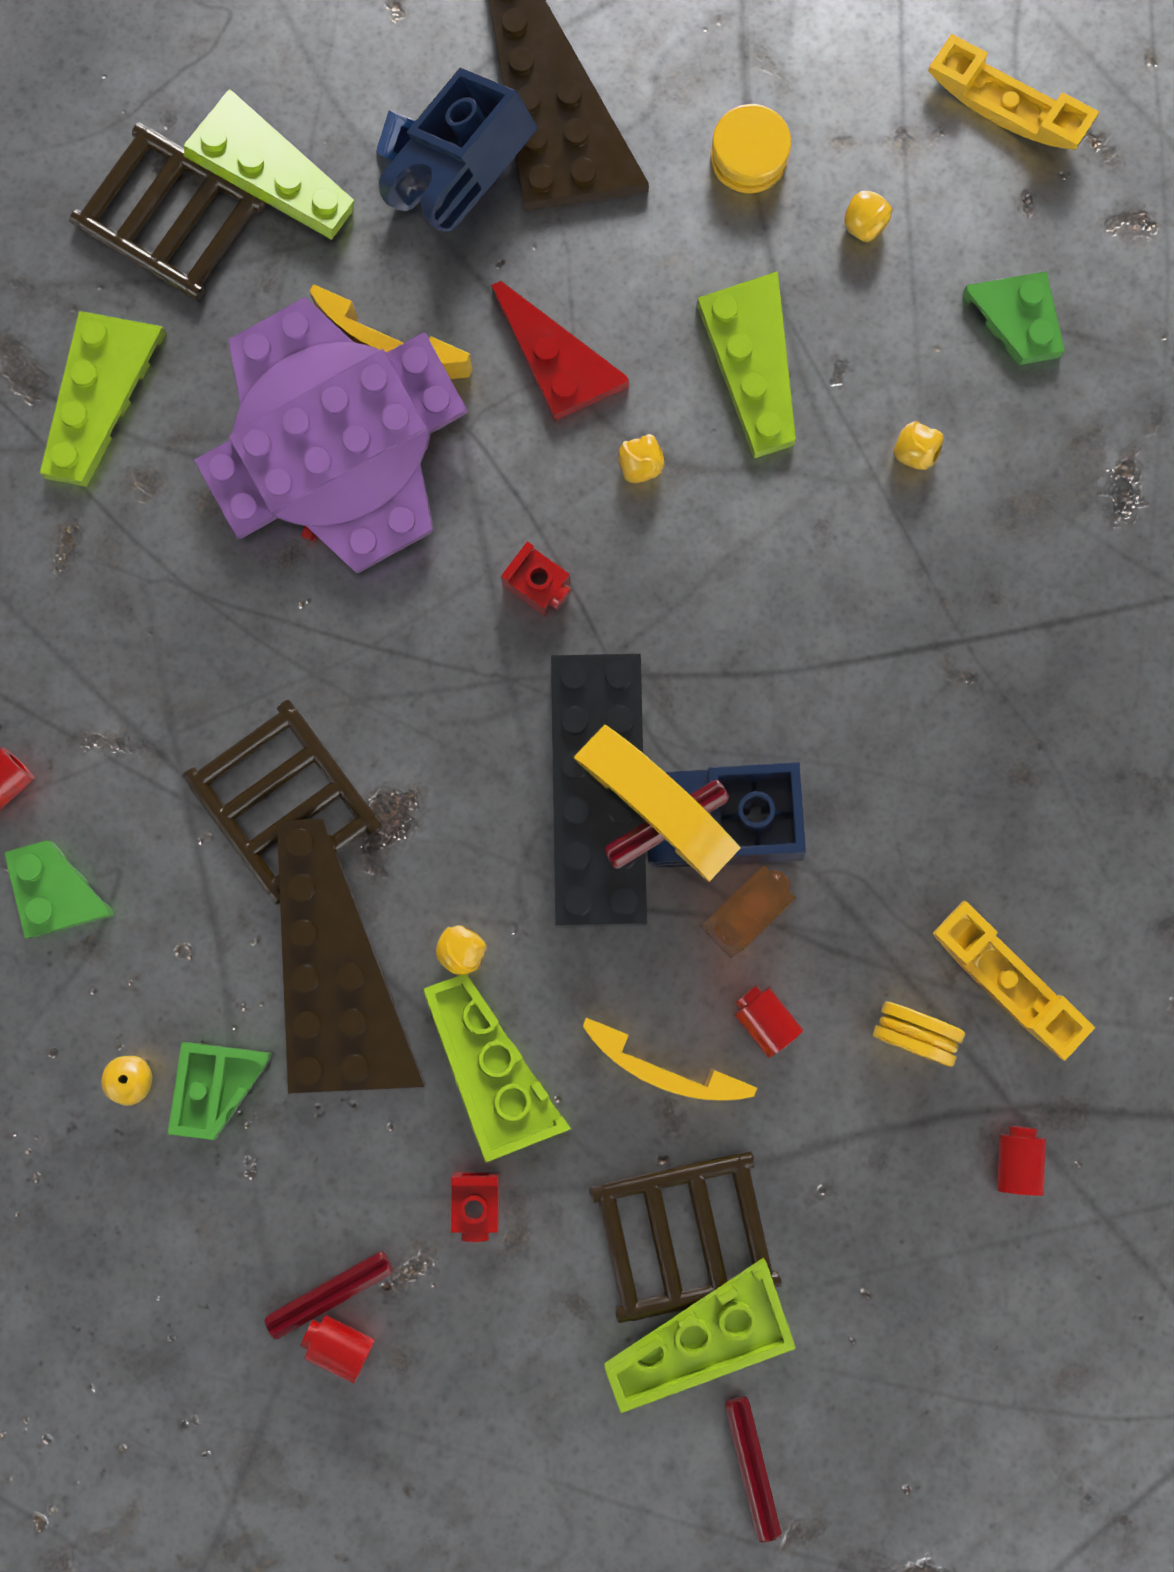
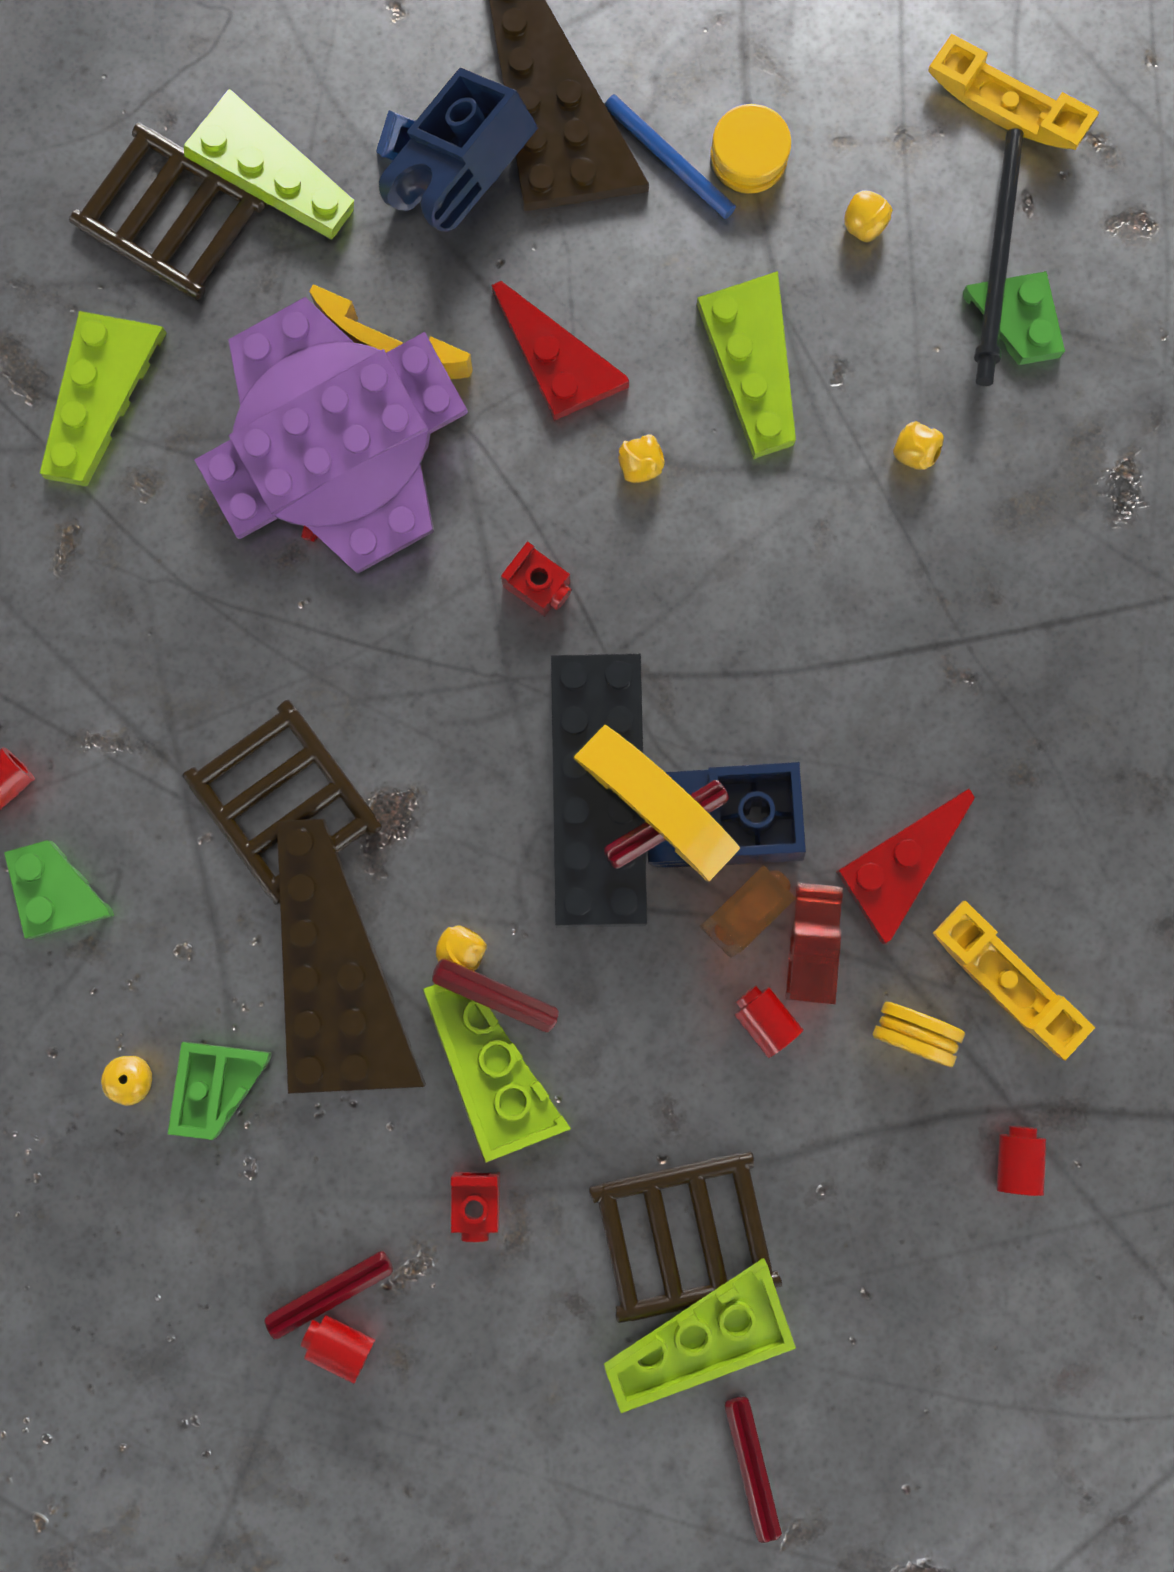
(495, 995): none -> dark red axle
(670, 156): none -> blue bar
(717, 1086): yellow slope -> none
(815, 944): none -> clear red piece
(894, 872): none -> red wing
(988, 352): none -> black bar

